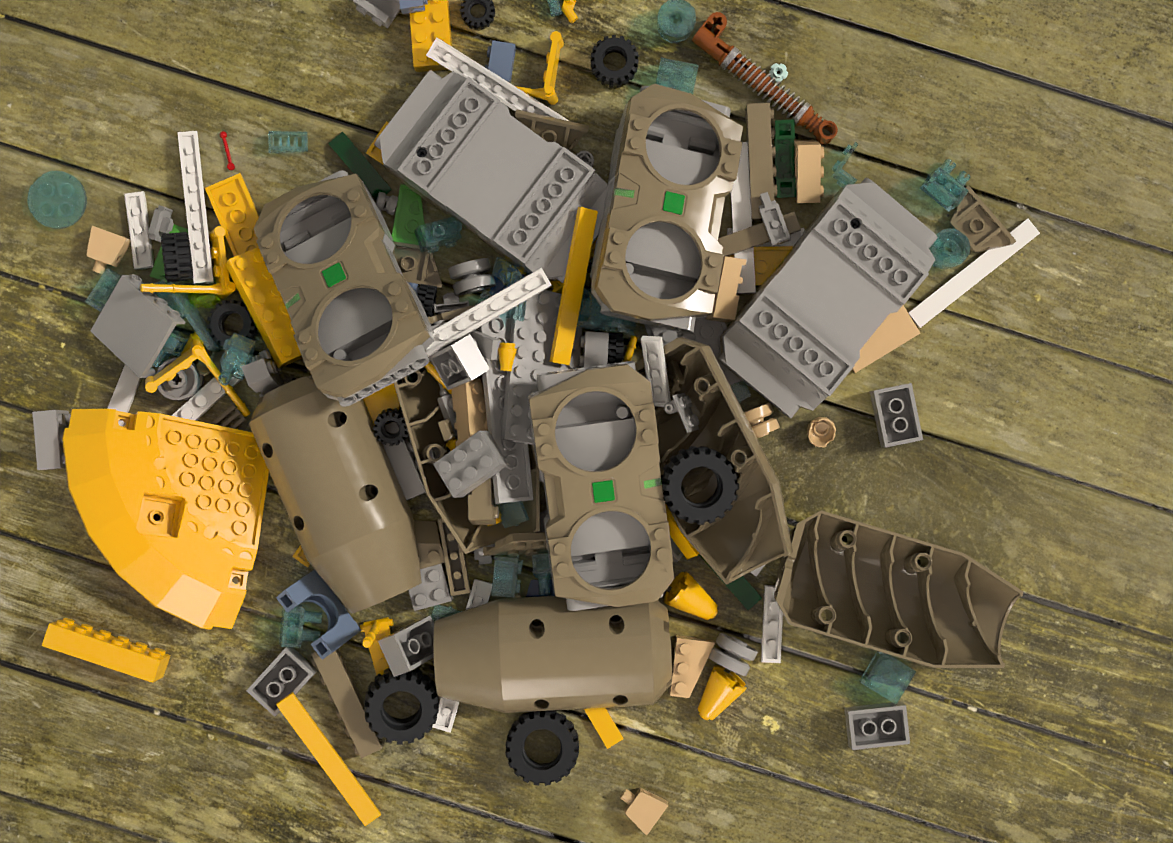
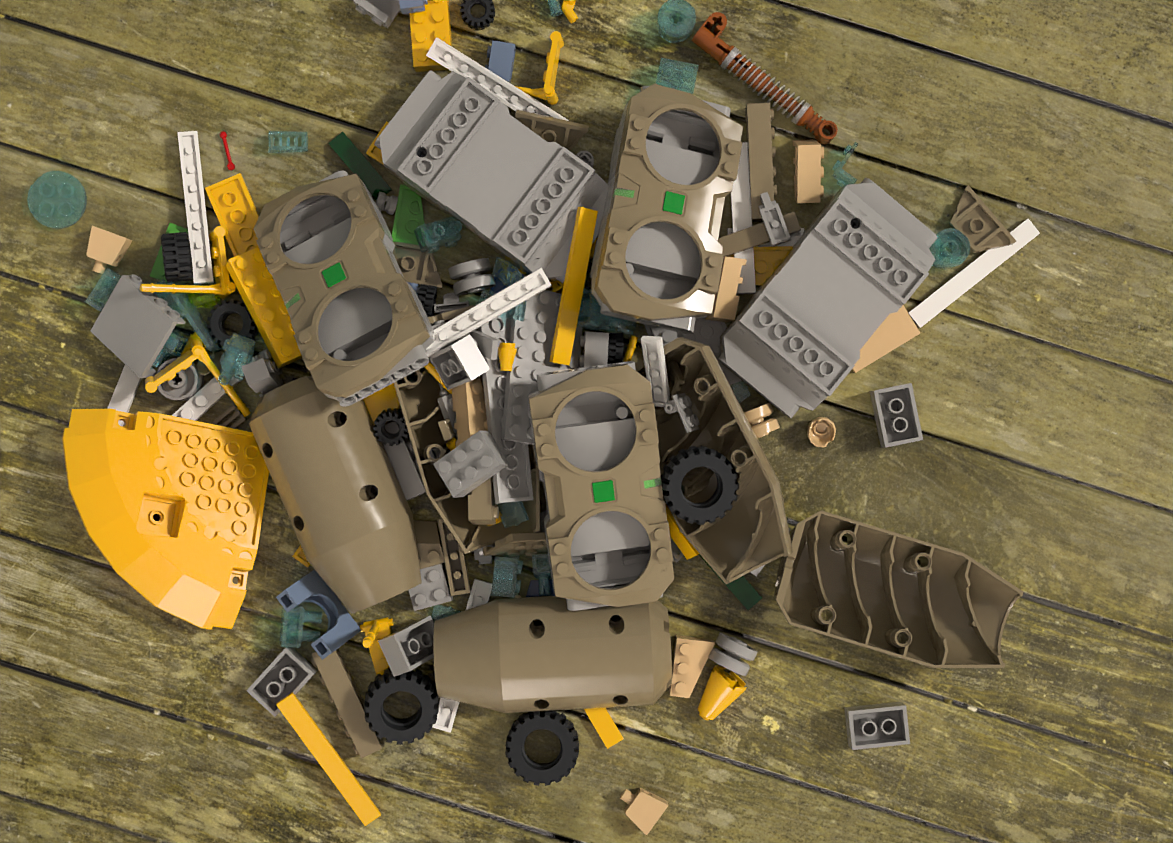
(48, 438): light grey brick -> none
(106, 650): yellow brick -> none
(138, 230): white tile -> none
(160, 223): light grey piece -> none
(619, 46): black tyre -> none
(690, 597): yellow cone -> none
(771, 627): white tile -> none
(778, 67): light aqua plate -> none
(784, 158): dark green slope -> none
(887, 676): clear light blue brick -> none
(944, 188): clear light blue brick -> none

